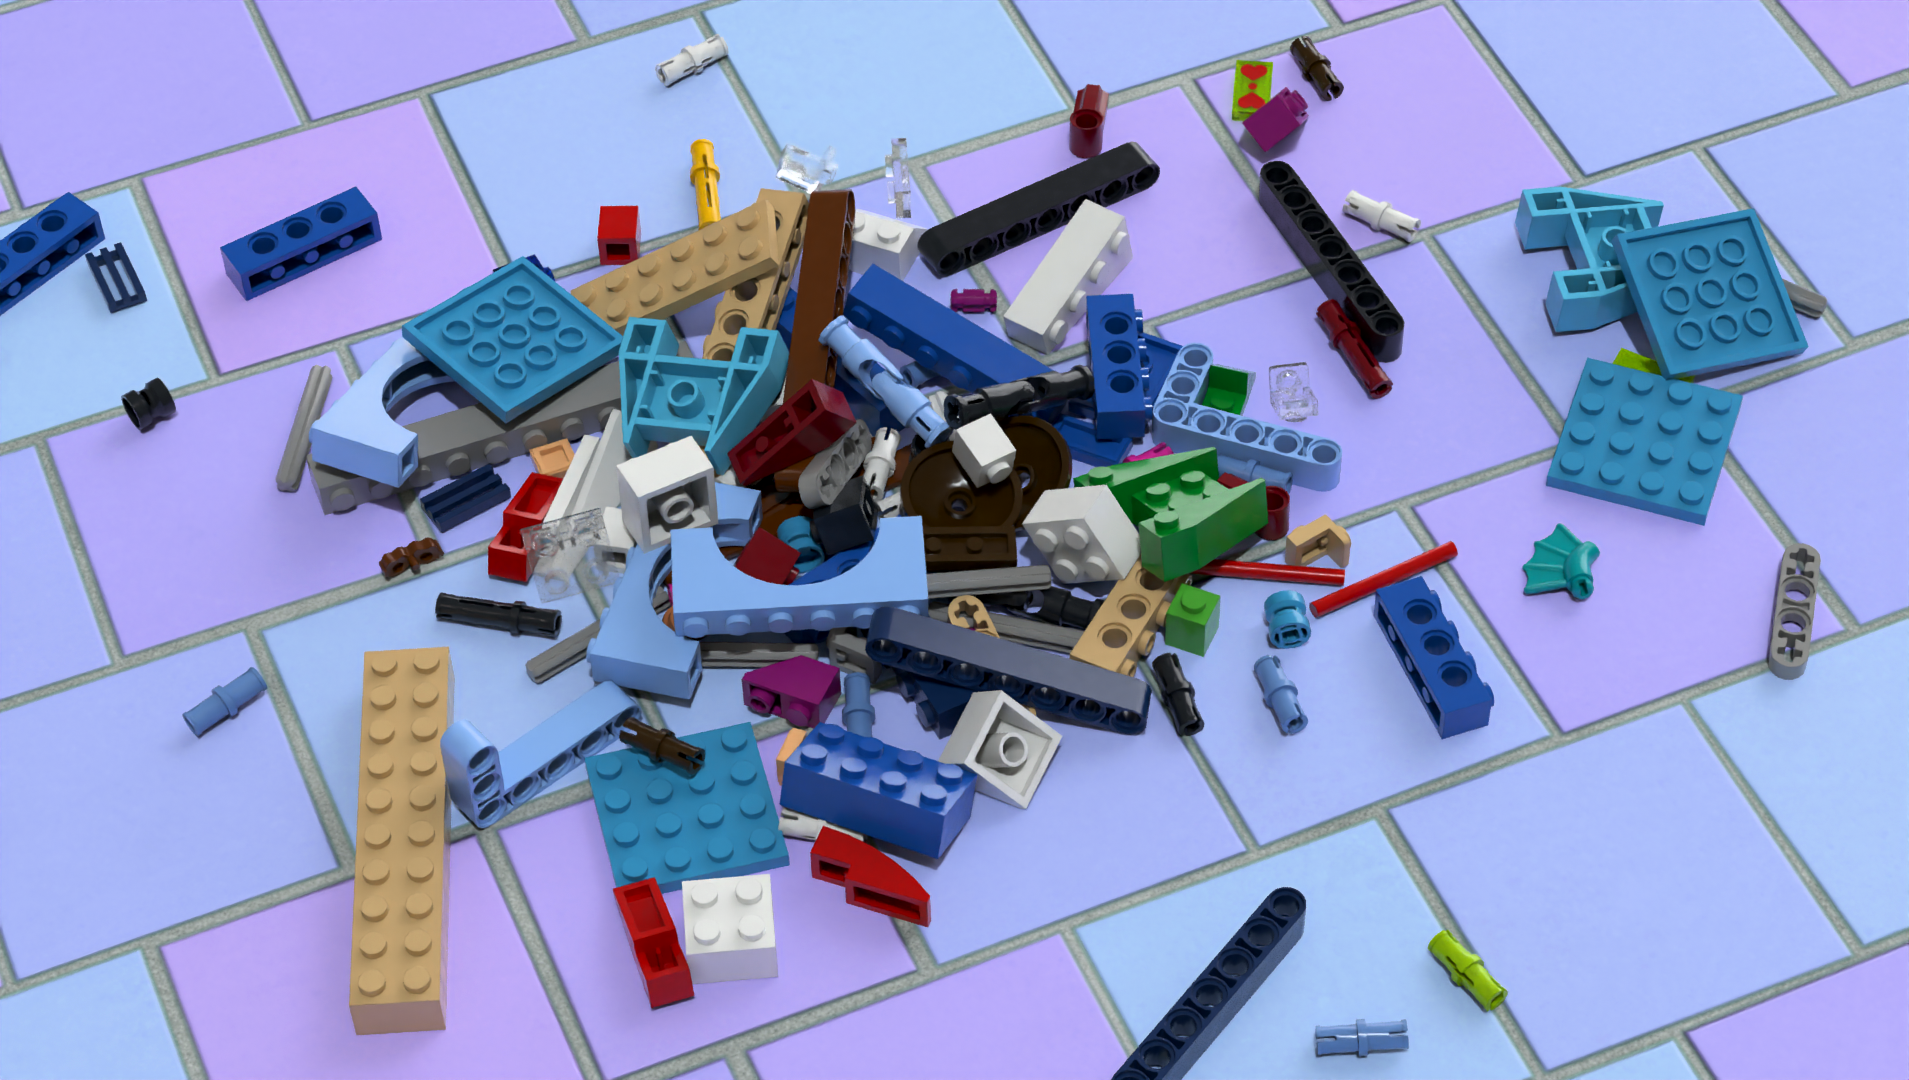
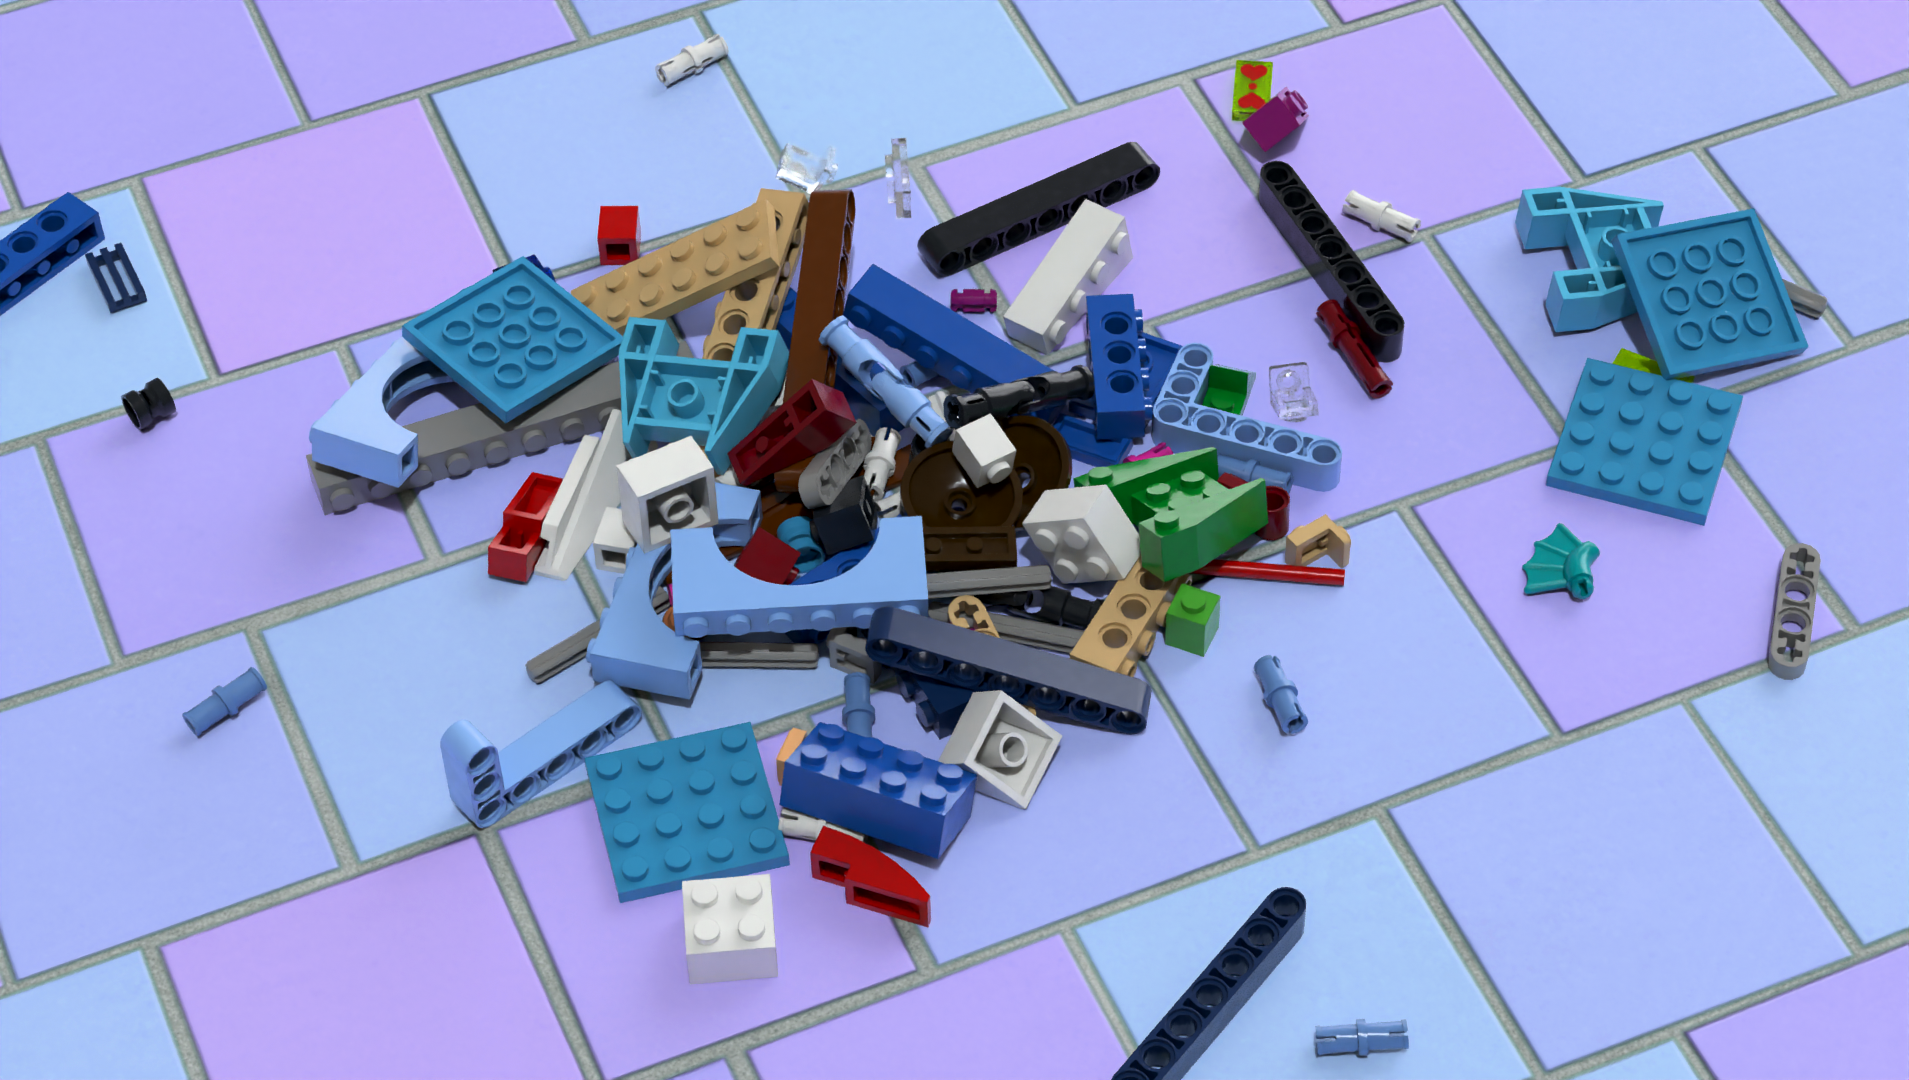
(298, 441): light grey axle -> none
(301, 243): blue brick -> none
(402, 844): tan brick -> none
(415, 553): reddish brown piece -> none
(461, 494): dark blue tile -> none
(512, 616): black pin -> none
(552, 458): light nougat tile -> none
(570, 555): clear hinge -> none
(653, 942): red slope -> none
(662, 745): dark brown pin -> none
(703, 159): yellow pin -> none
(794, 690): magenta slope -> none
(885, 243): white slope -> none
(1088, 121): dark red piece -> none
(1178, 694): black pin -> none
(1287, 619): dark azure wheel -> none
(1316, 68): dark brown pin -> none
(1382, 579): red bar -> none
(1433, 657): blue brick -> none
(1467, 970): lime pin -> none

